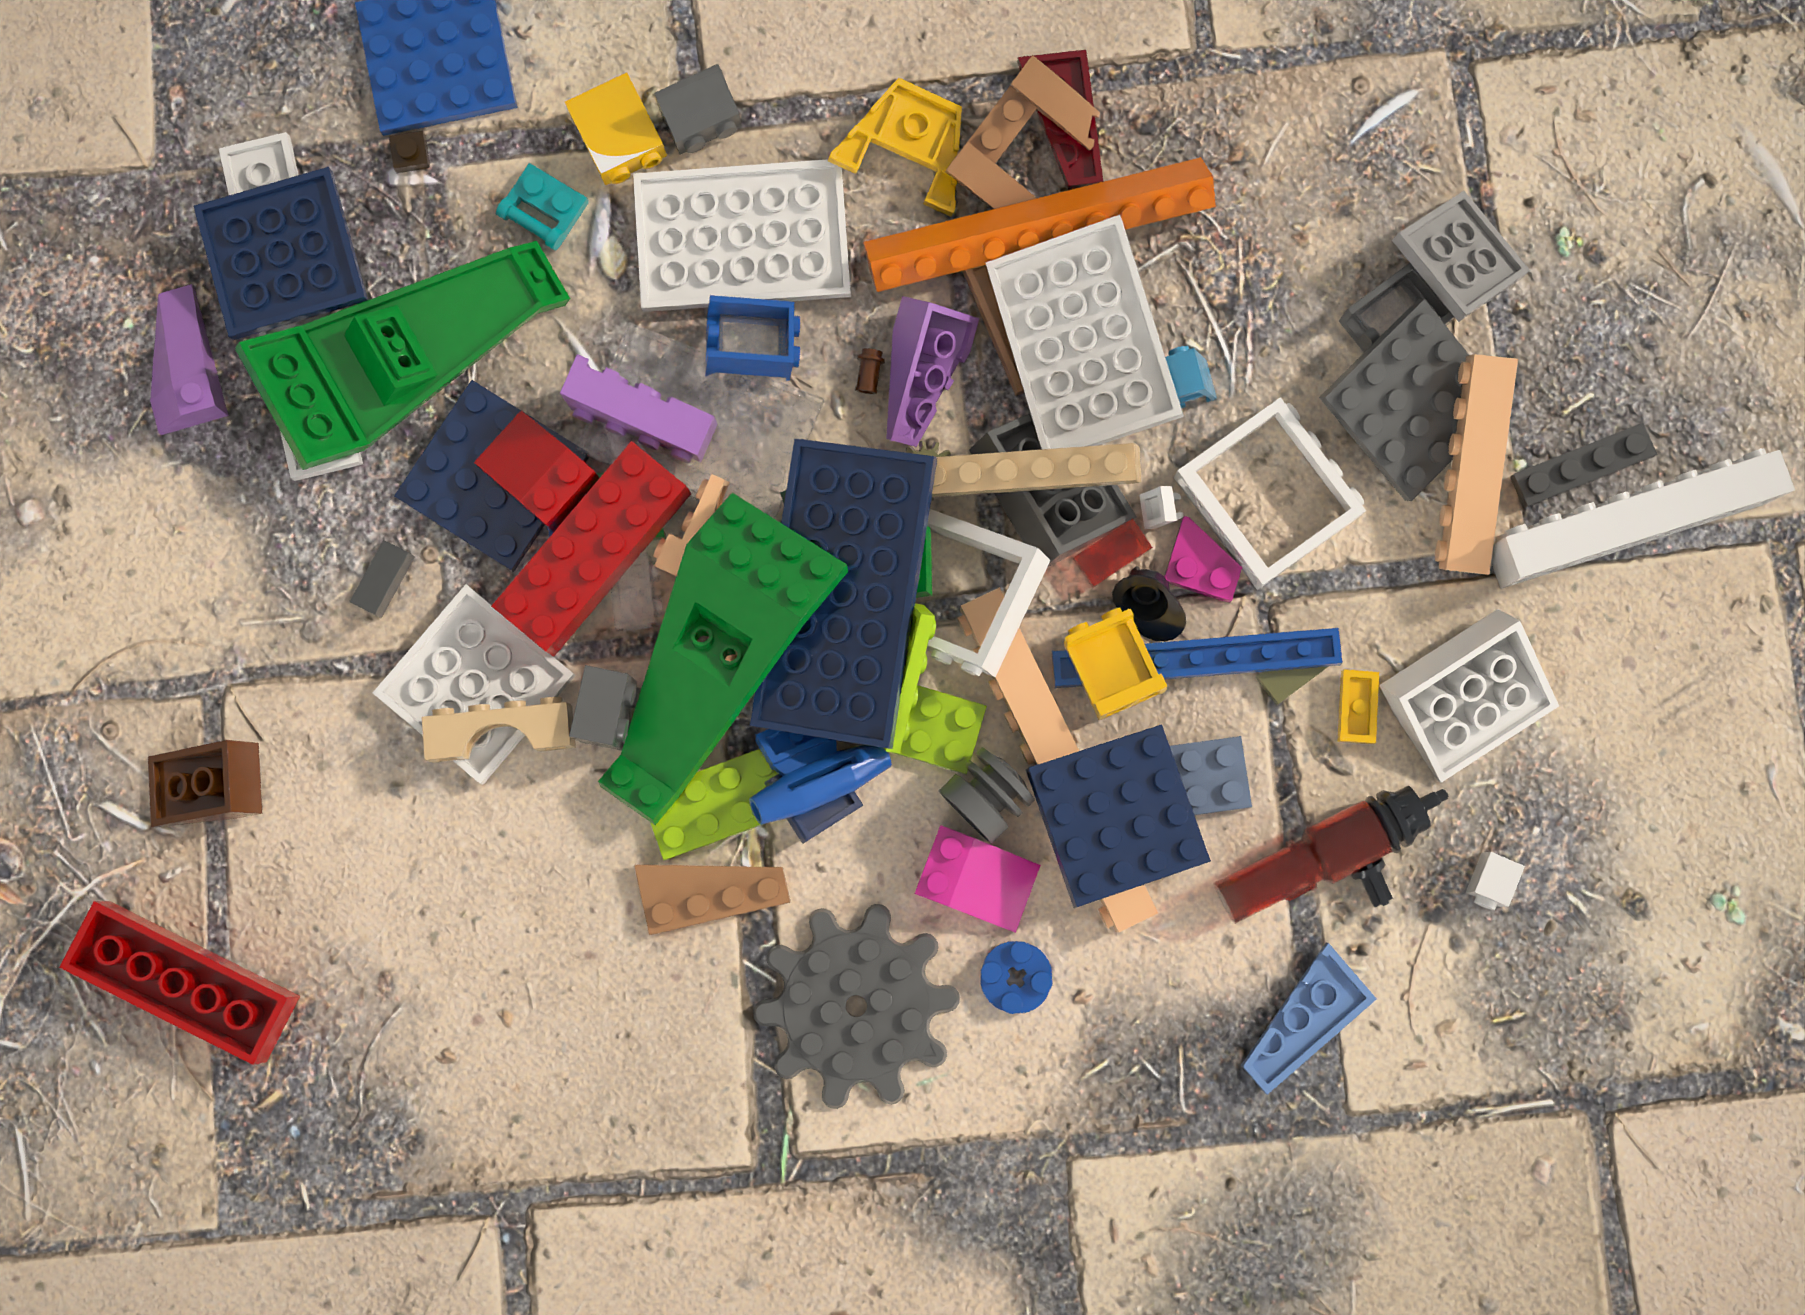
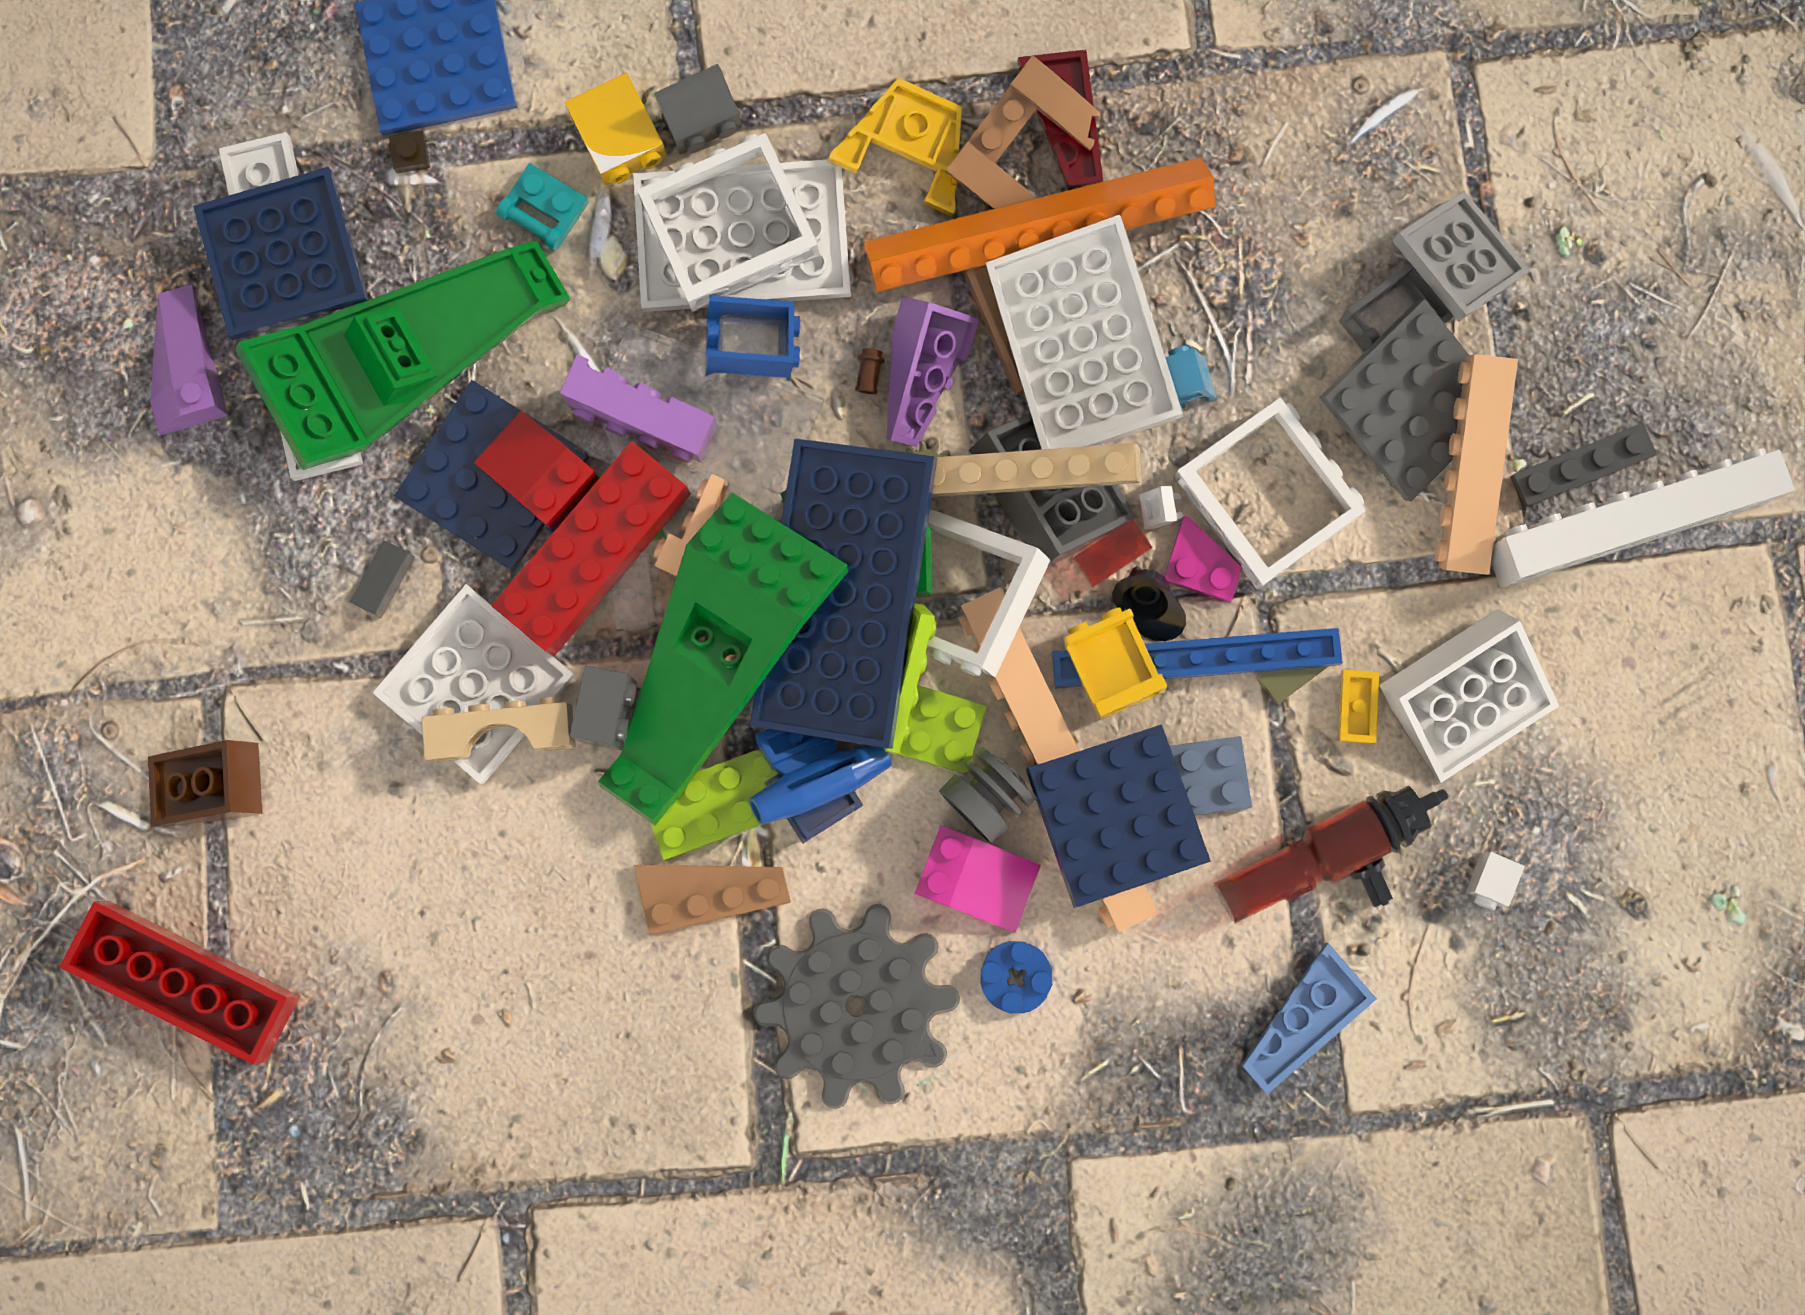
(752, 270): none -> white window

